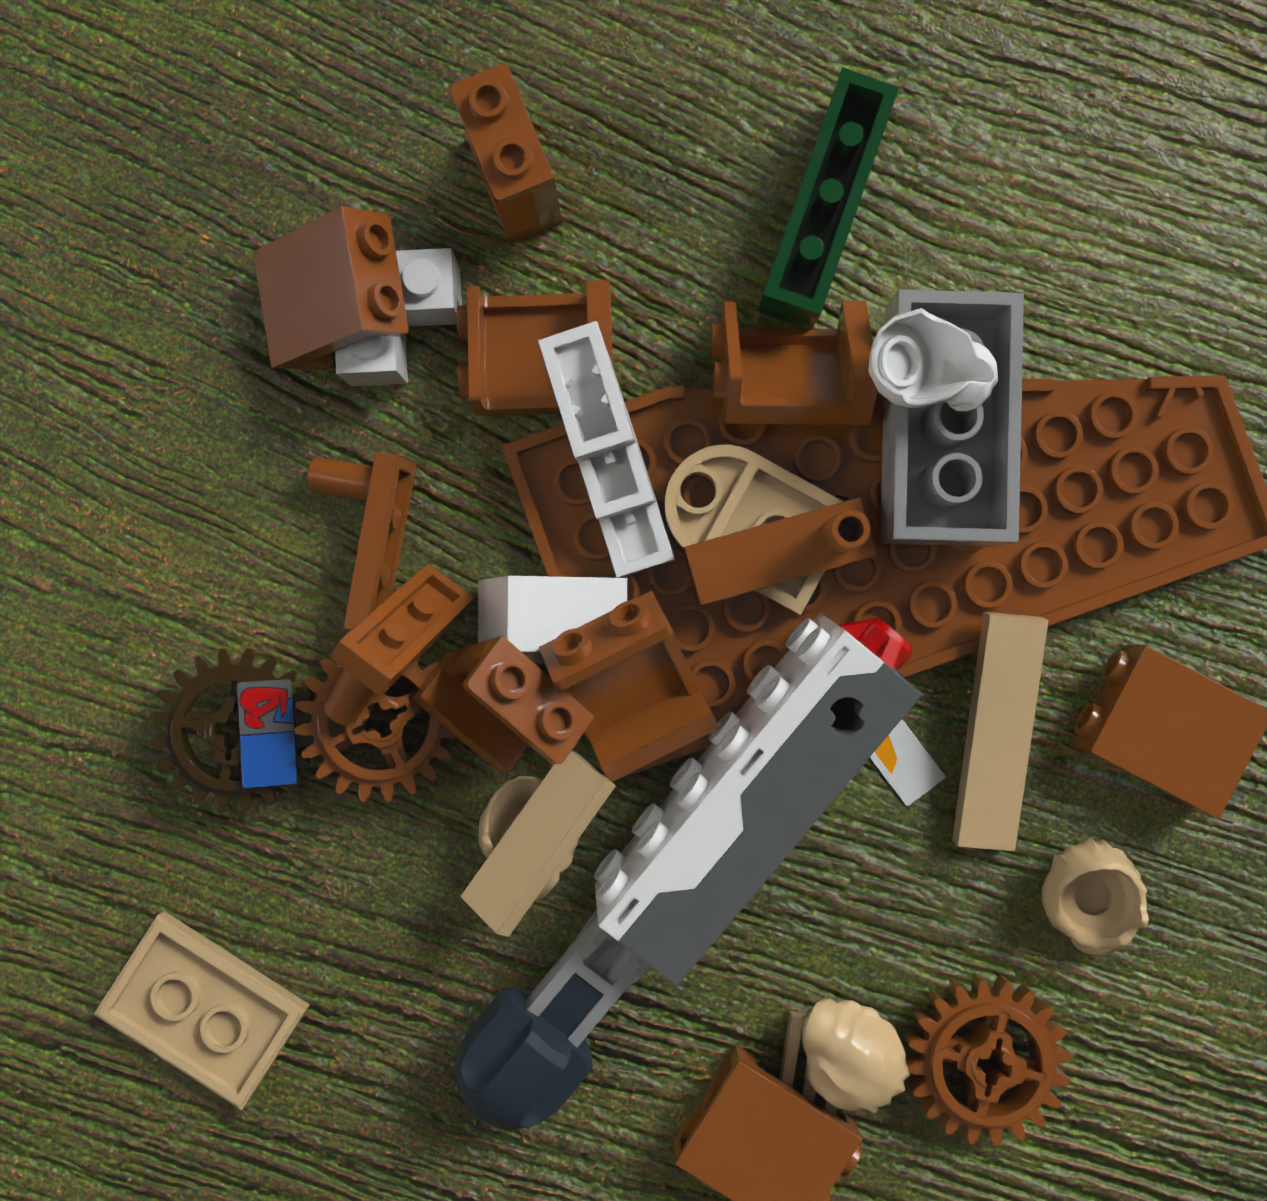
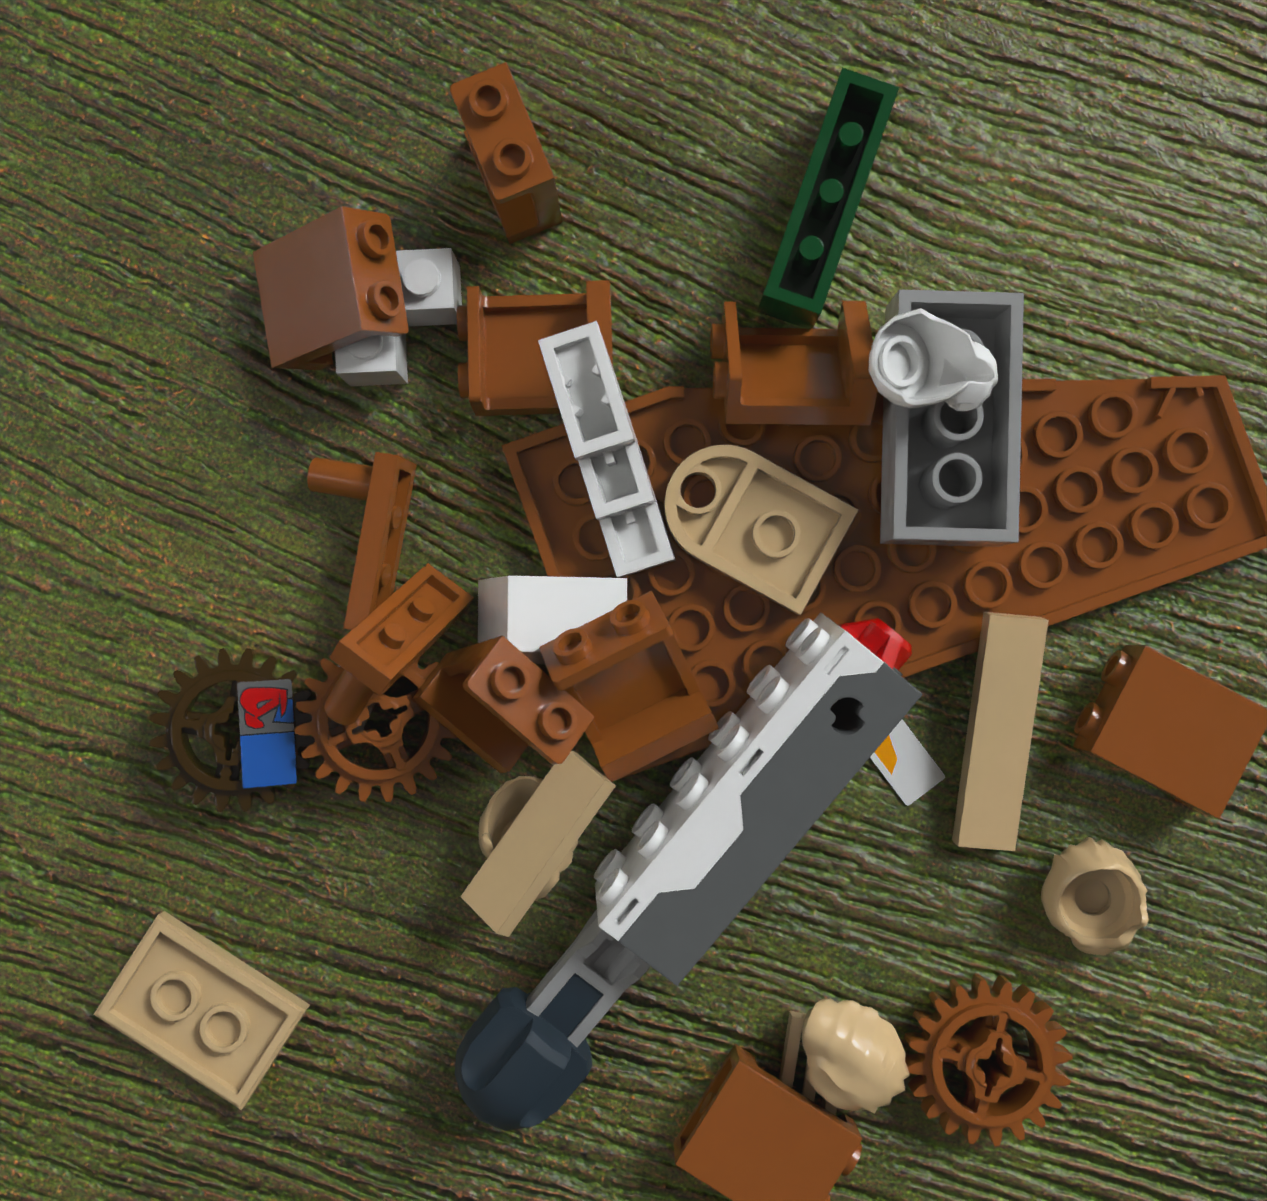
(780, 551): dark orange piece -> none

